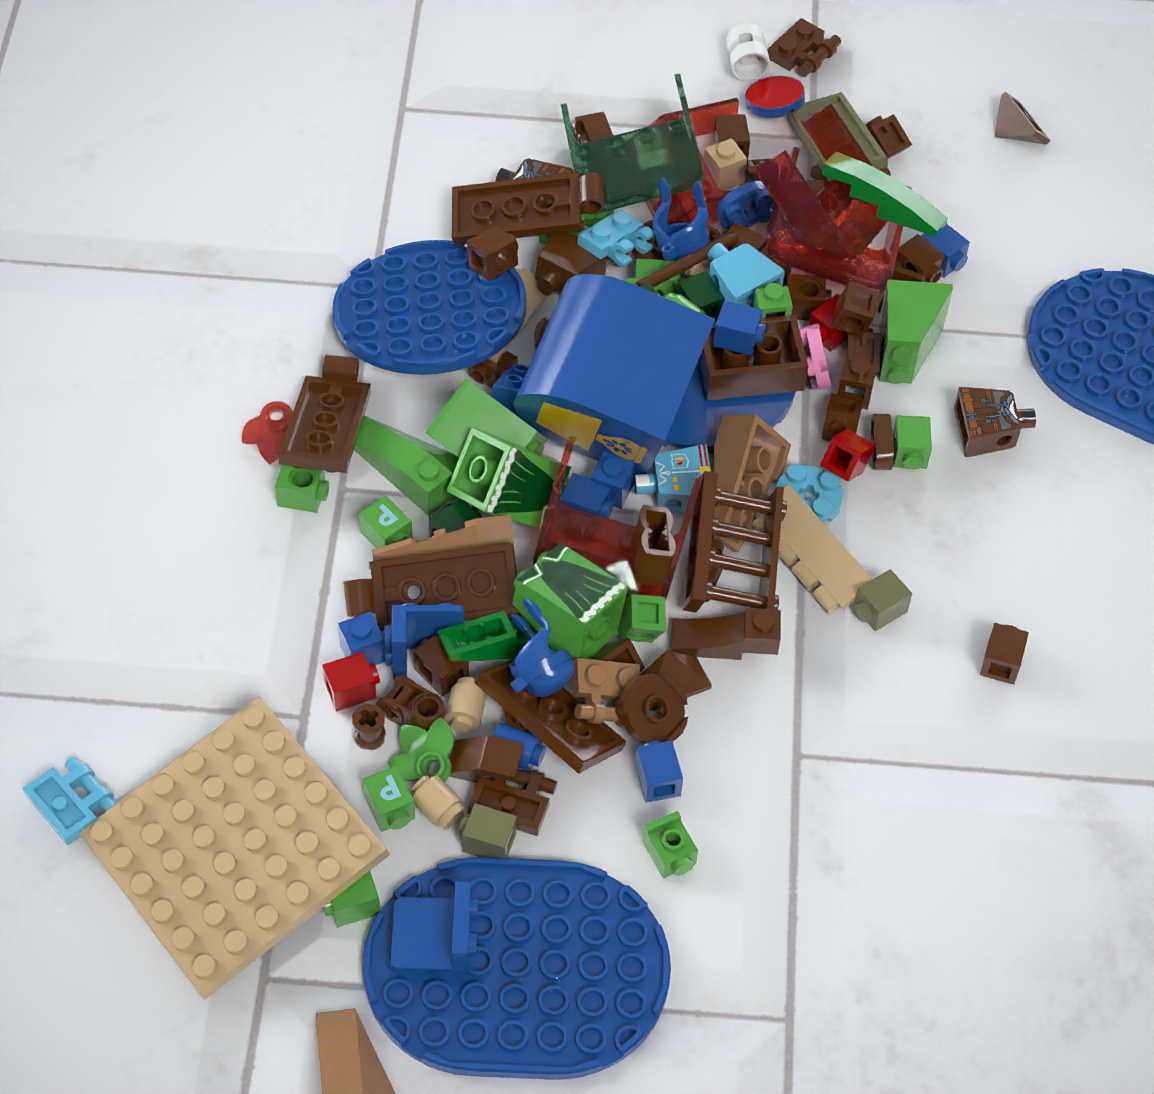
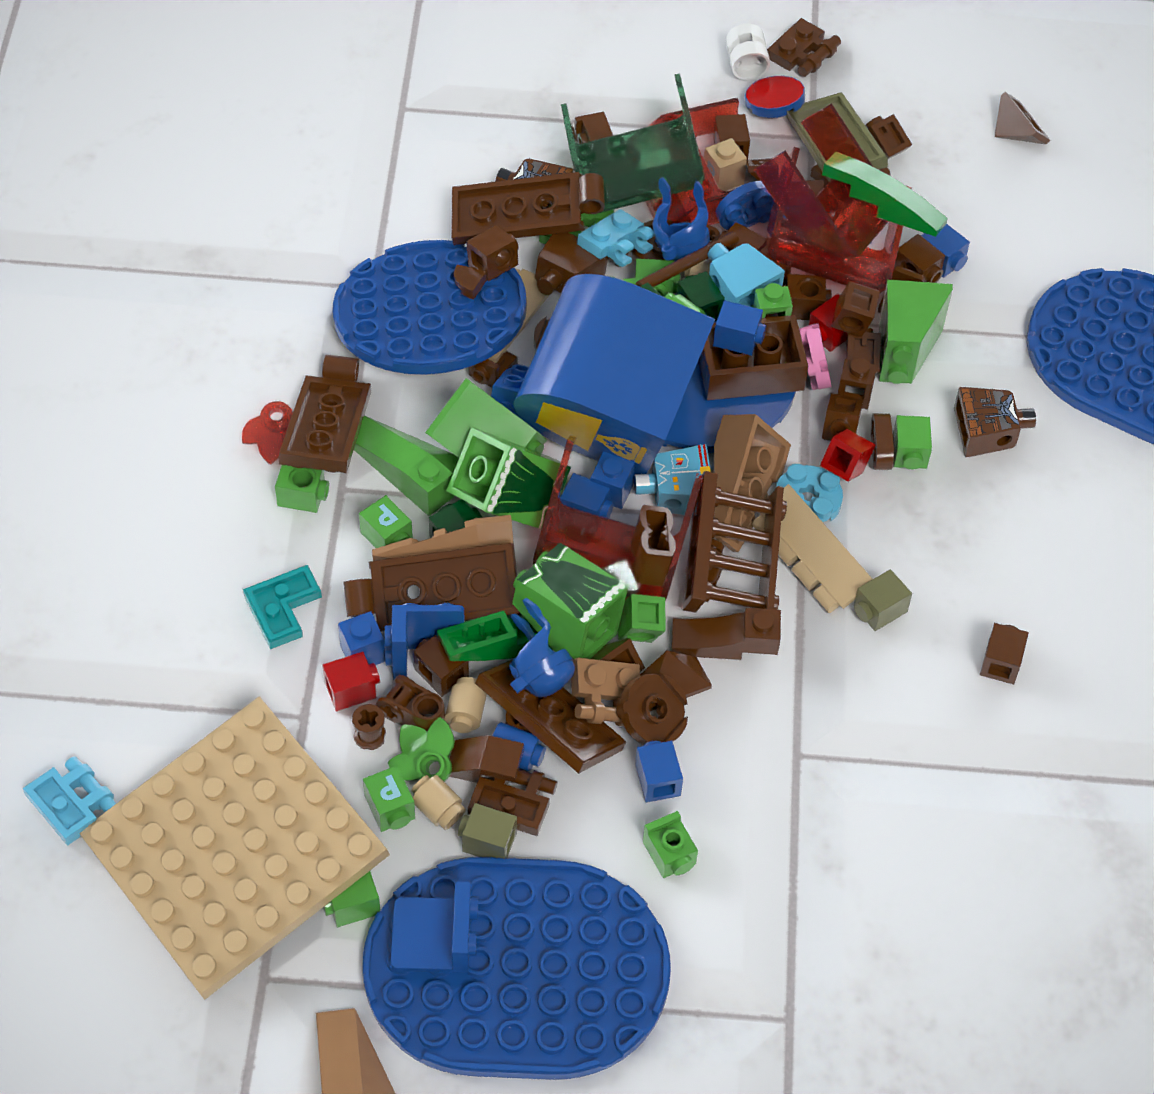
(274, 600): none -> teal tile
(469, 280): none -> reddish brown tile

